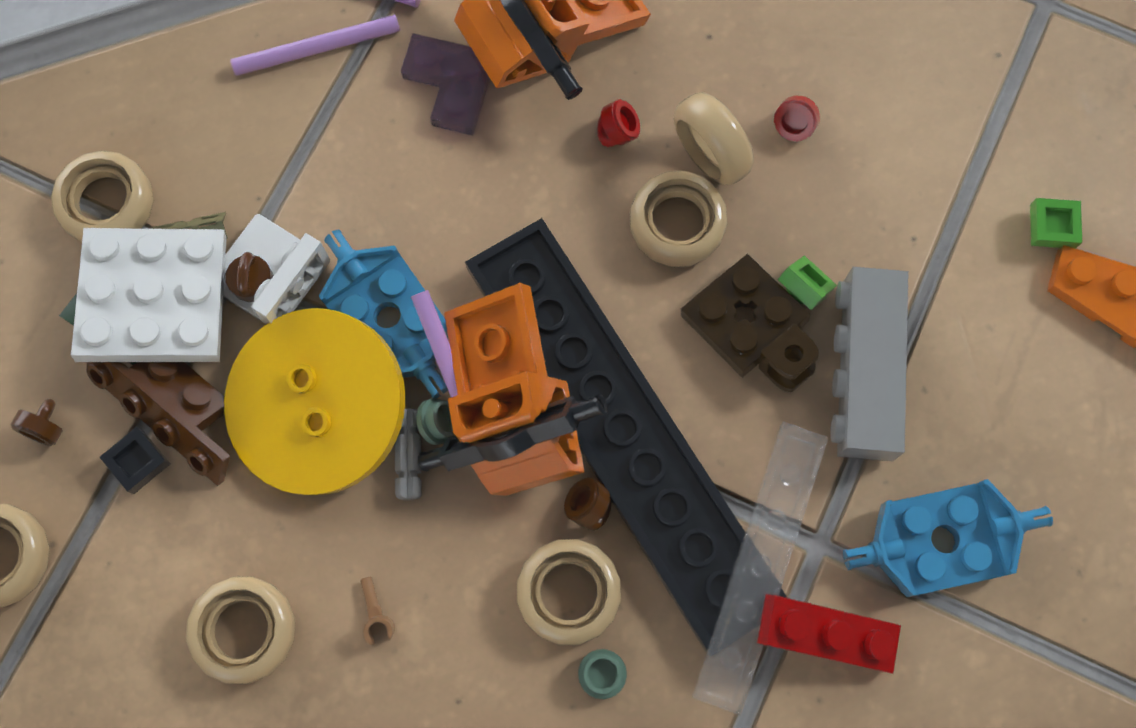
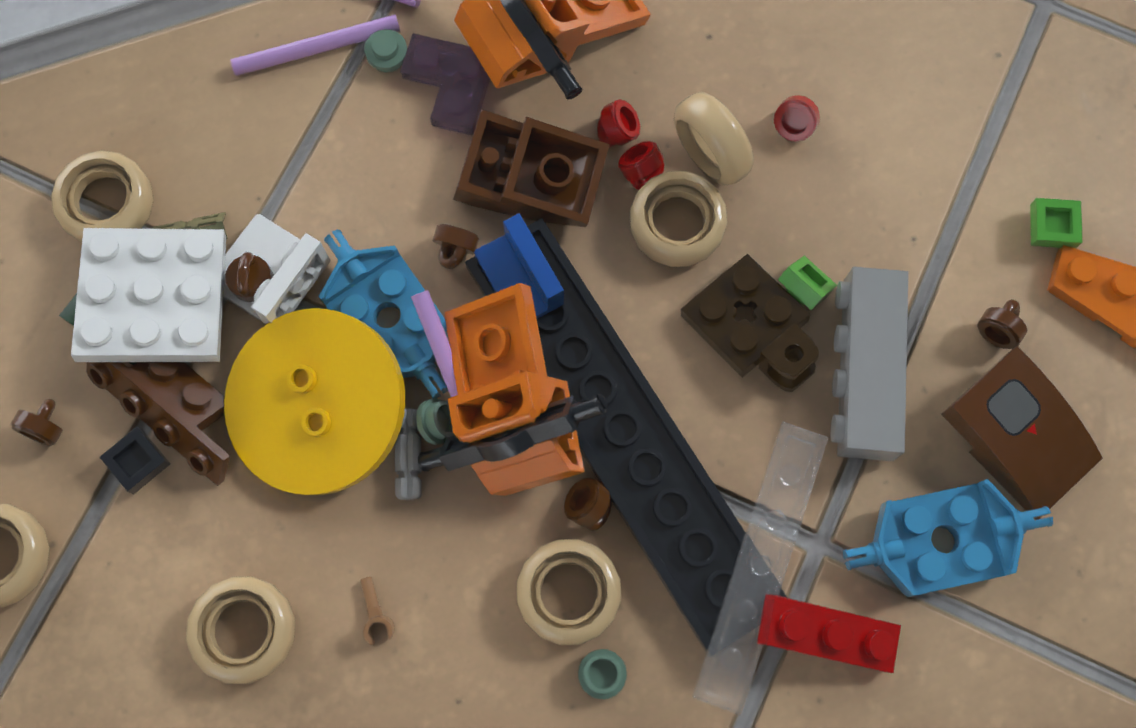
(385, 50): none -> sand green plate
(455, 239): none -> reddish brown tile
(517, 260): none -> blue panel
(531, 170): none -> reddish brown slope
(640, 162): none -> red tile
(1003, 325): none -> reddish brown tile
(1024, 432): none -> reddish brown slope

